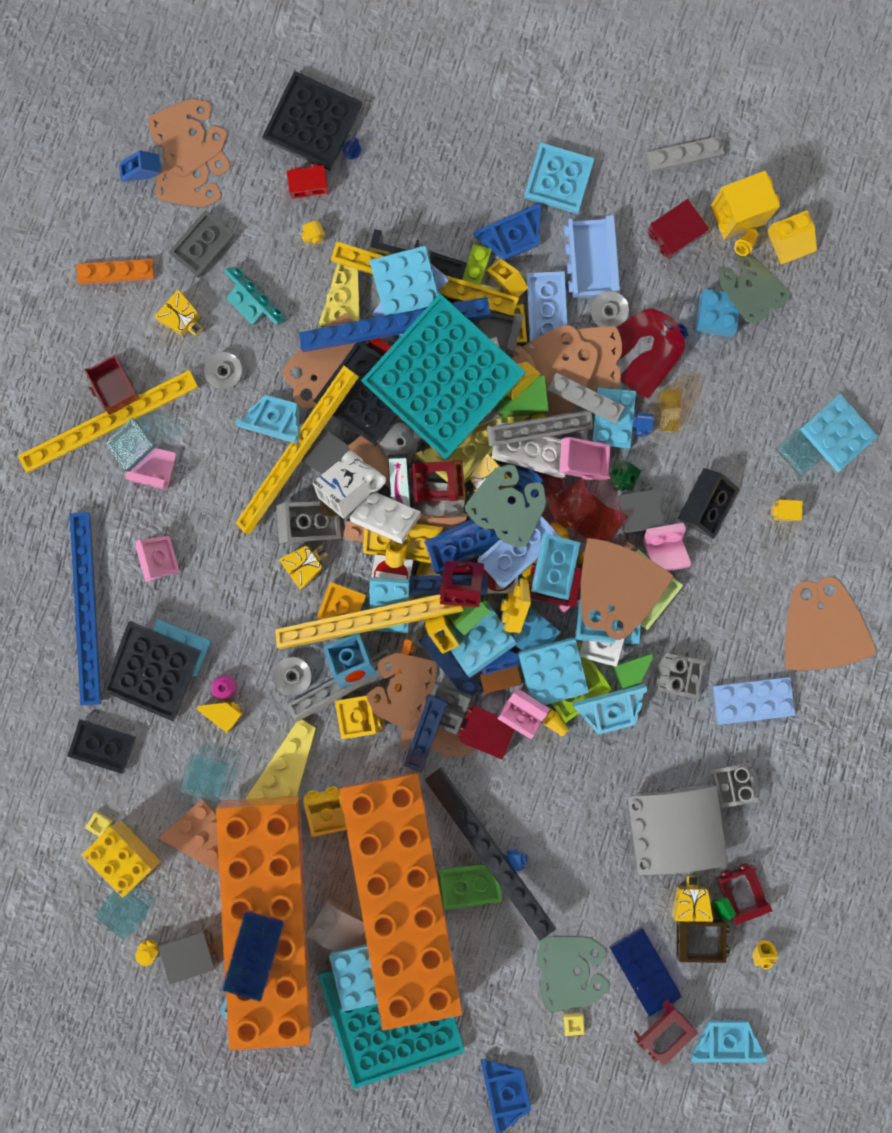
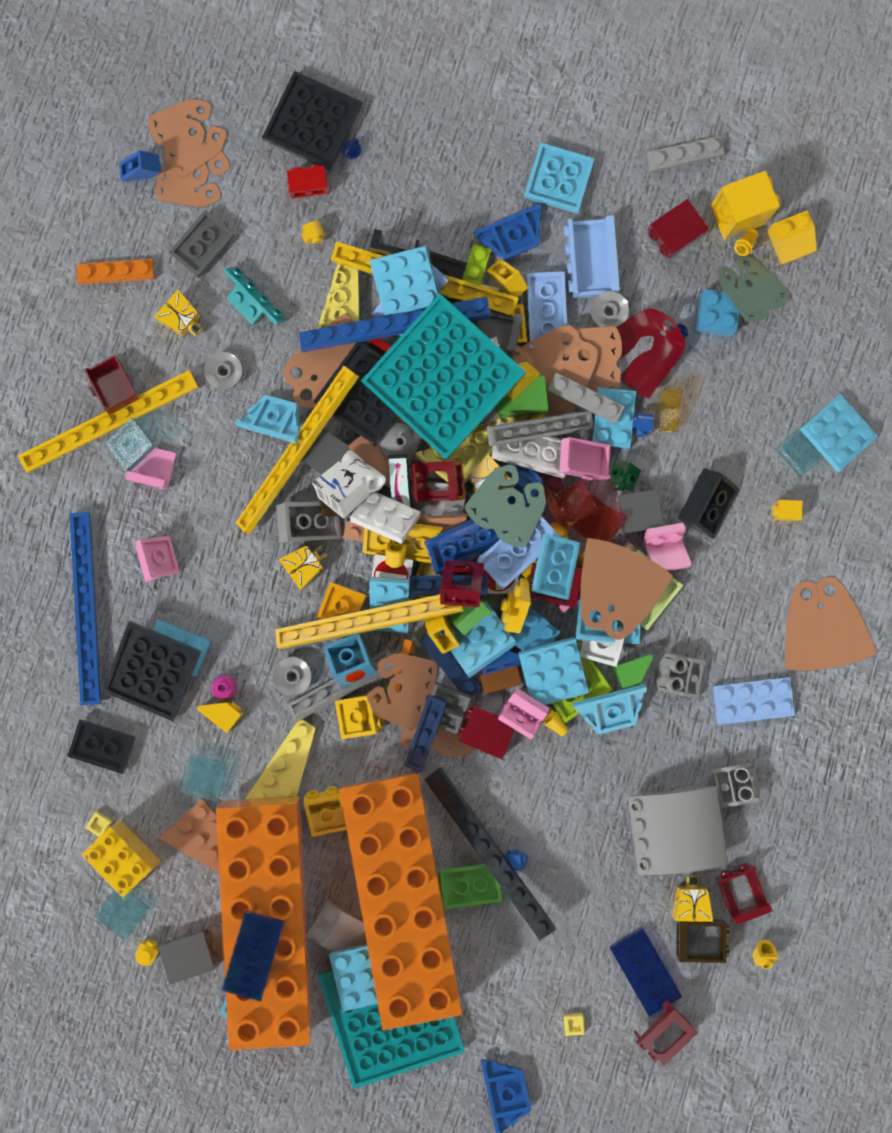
(559, 973): sand green piece -> none
(723, 908): green tile -> none
(728, 1043): medium azure wing -> none

